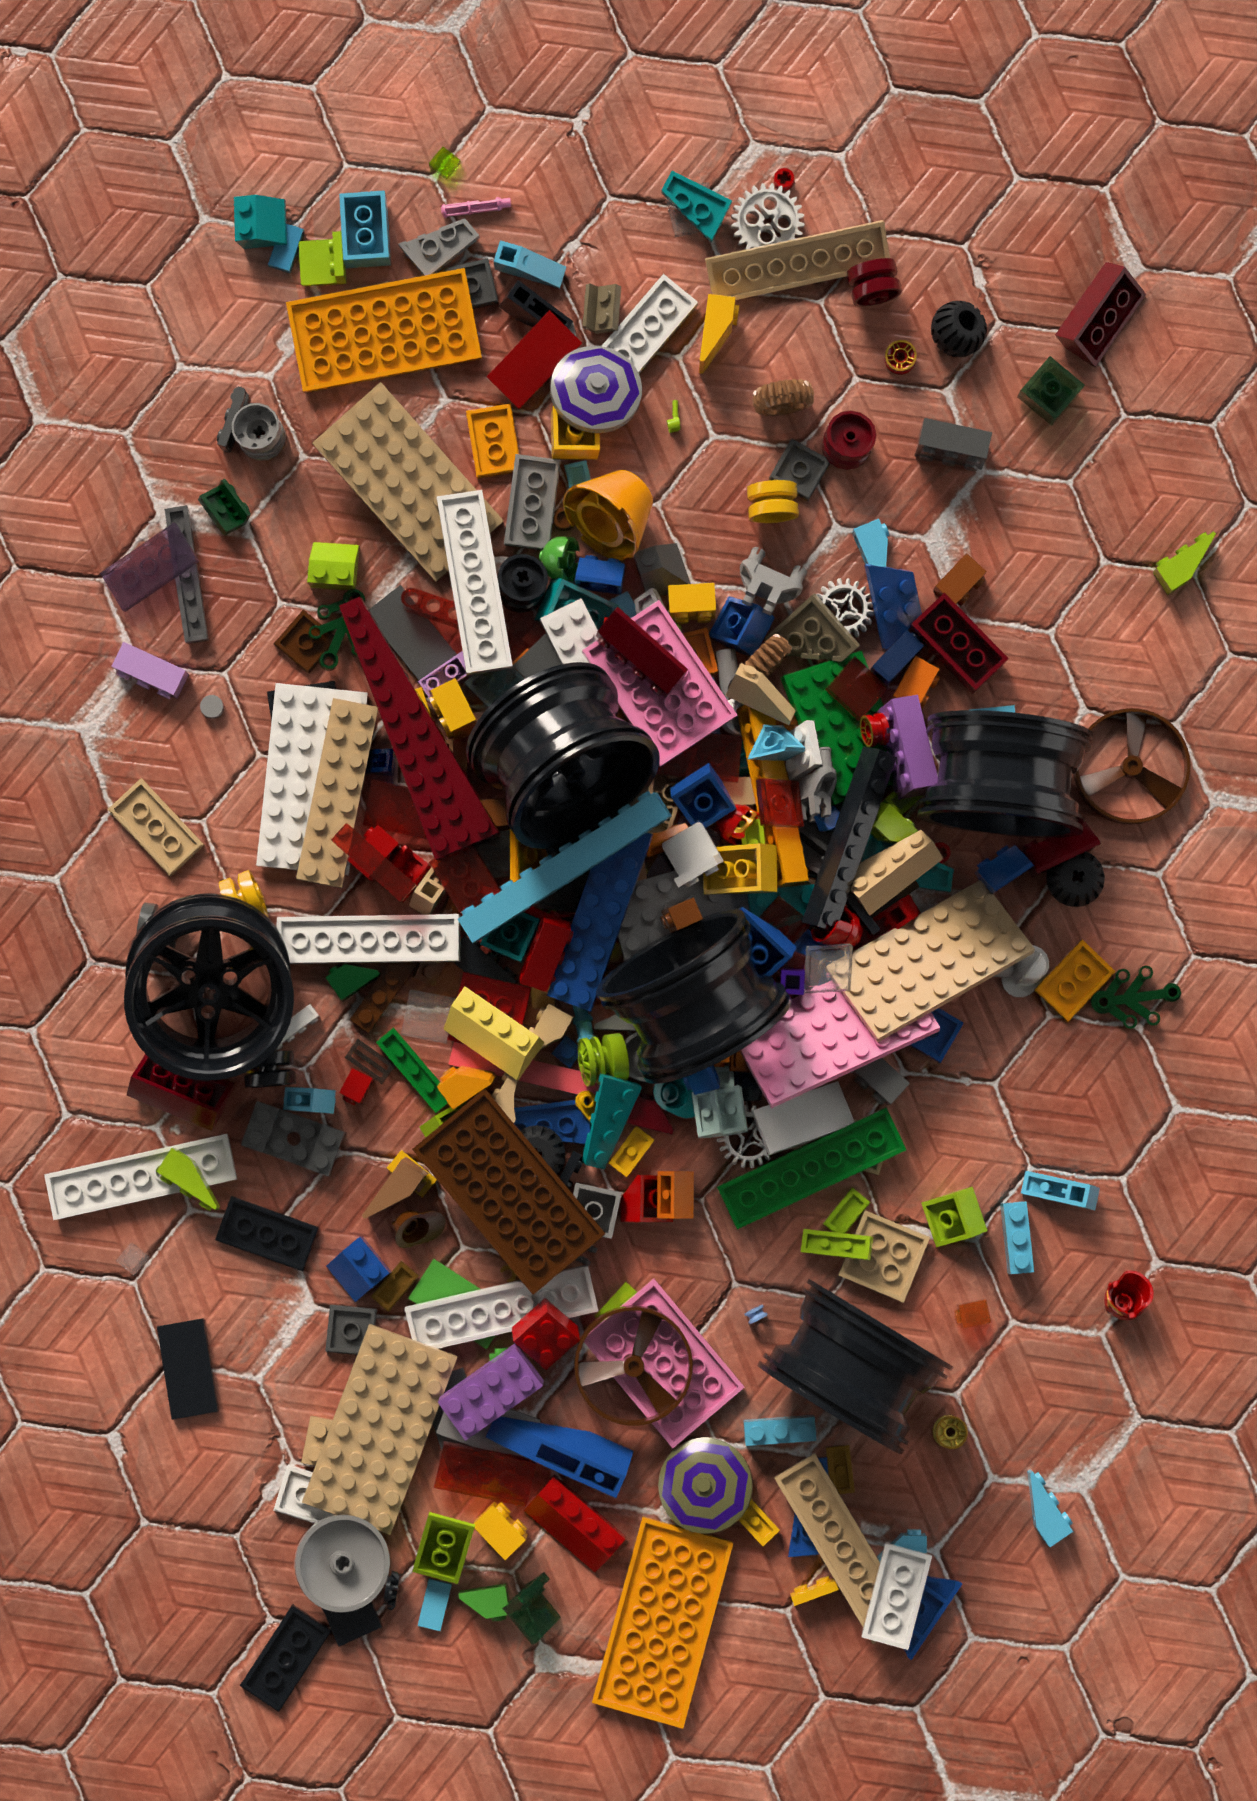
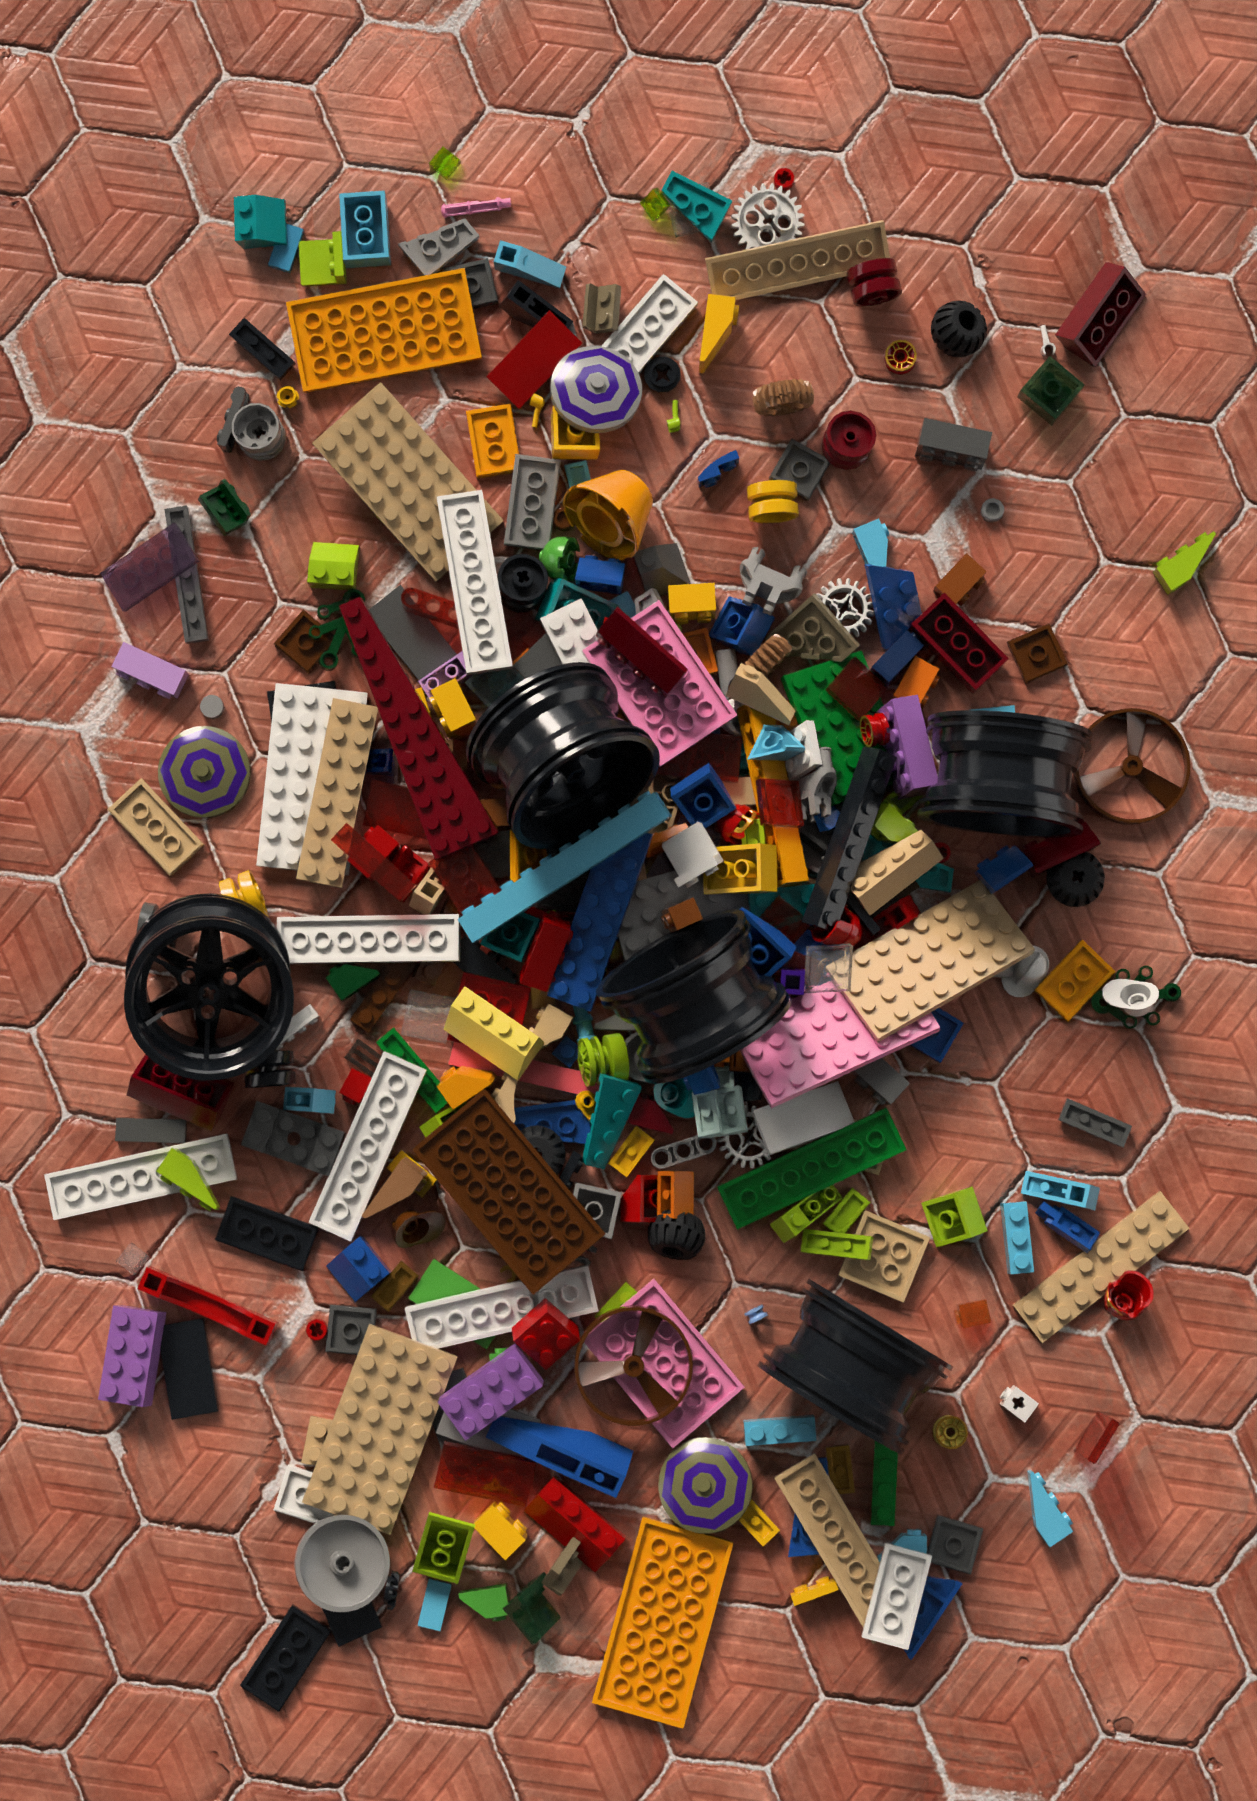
(132, 1356): none -> medium lavender brick
(151, 1130): none -> dark grey tile
(204, 772): none -> dish
(208, 1304): none -> red arch
(262, 349): none -> black plate
(287, 391): none -> yellow plate
(309, 1331): none -> red bush
(367, 1146): none -> white plate
(537, 402): none -> yellow hand
(563, 1568): none -> dark tan bracket
(655, 204): none -> clear neon green plate
(662, 364): none -> black gear
(671, 1151): none -> light grey beam
(677, 1237): none -> black wheel
(712, 473): none -> blue slope
(805, 1213): none -> lime slope
(884, 1486): none -> green plate
(954, 1544): none -> dark grey tile
(992, 510): none -> light grey tile
(1028, 1403): none -> white brick
(1037, 653): none -> reddish brown tile
(1046, 342): none -> white hand
(1068, 1226): none -> blue hinge
(1089, 1274): none -> tan plate
(1095, 1123): none -> dark grey plate
(1096, 1437): none -> clear red tile
(1131, 995): none -> white piece

